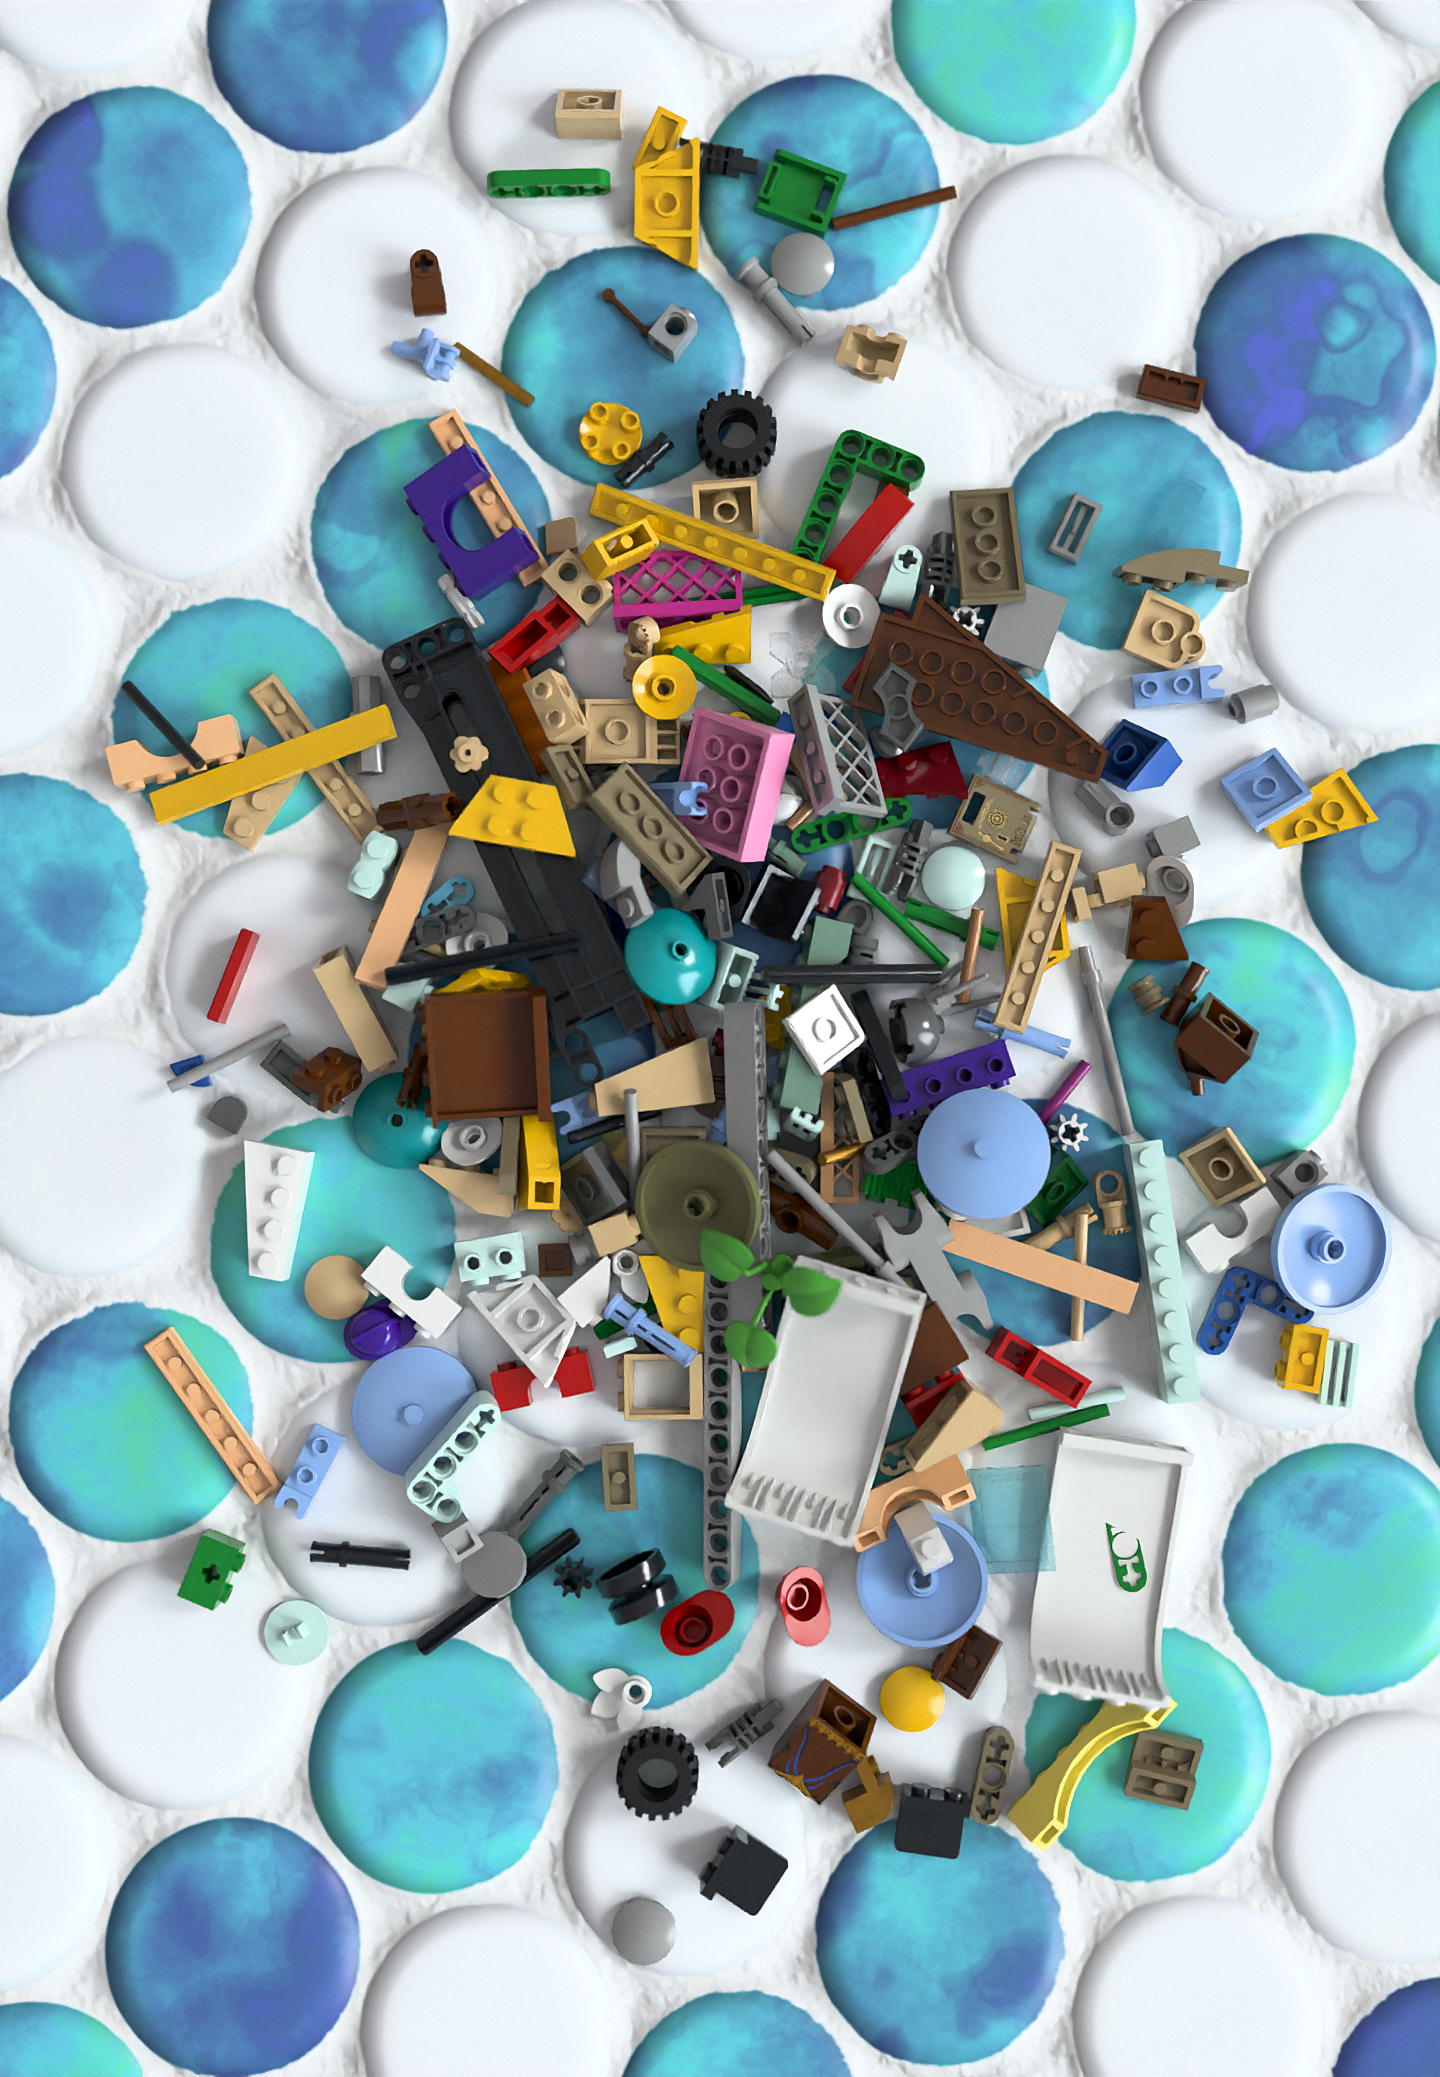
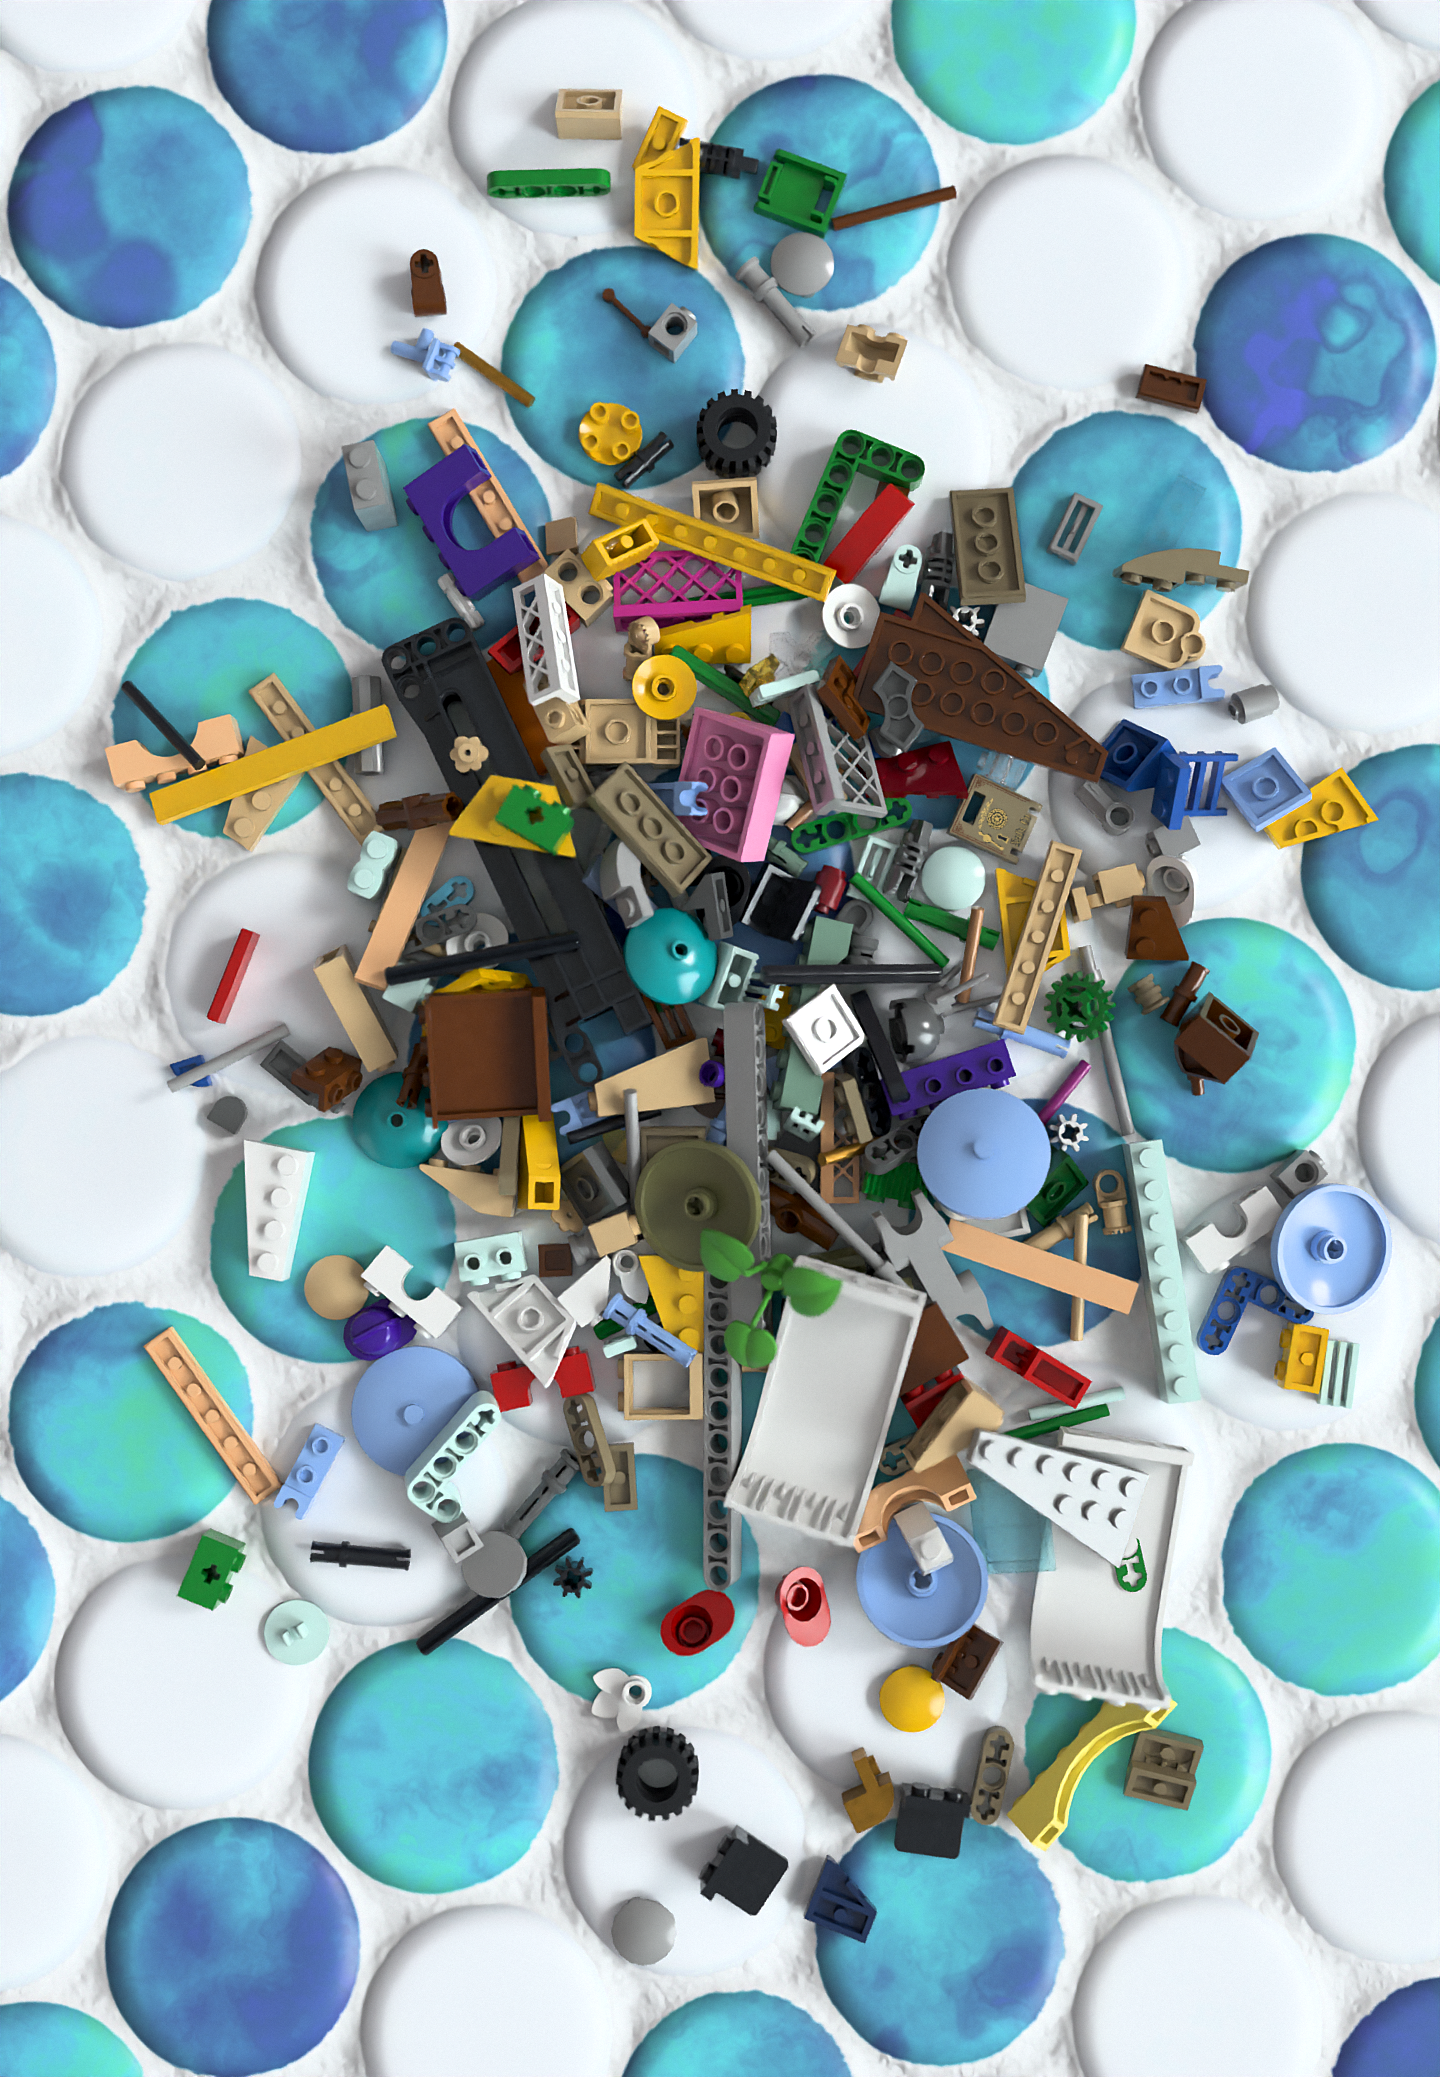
(369, 485): none -> light grey brick
(545, 835): none -> green brick
(555, 633): none -> white fence
(577, 1432): none -> dark tan beam
(637, 1586): black wheel -> none
(713, 1071): none -> dark purple hinge
(746, 1730): dark grey hinge -> none
(758, 675): none -> clear yellow bracket
(782, 688): none -> light aqua tile
(823, 1742): reddish brown slope -> none
(836, 693): none -> reddish brown plate
(840, 1903): none -> dark blue wing
(1077, 1492): none -> wing
(1089, 1013): none -> green gear
(1174, 781): none -> blue plate
(1221, 1166): tan slope -> none

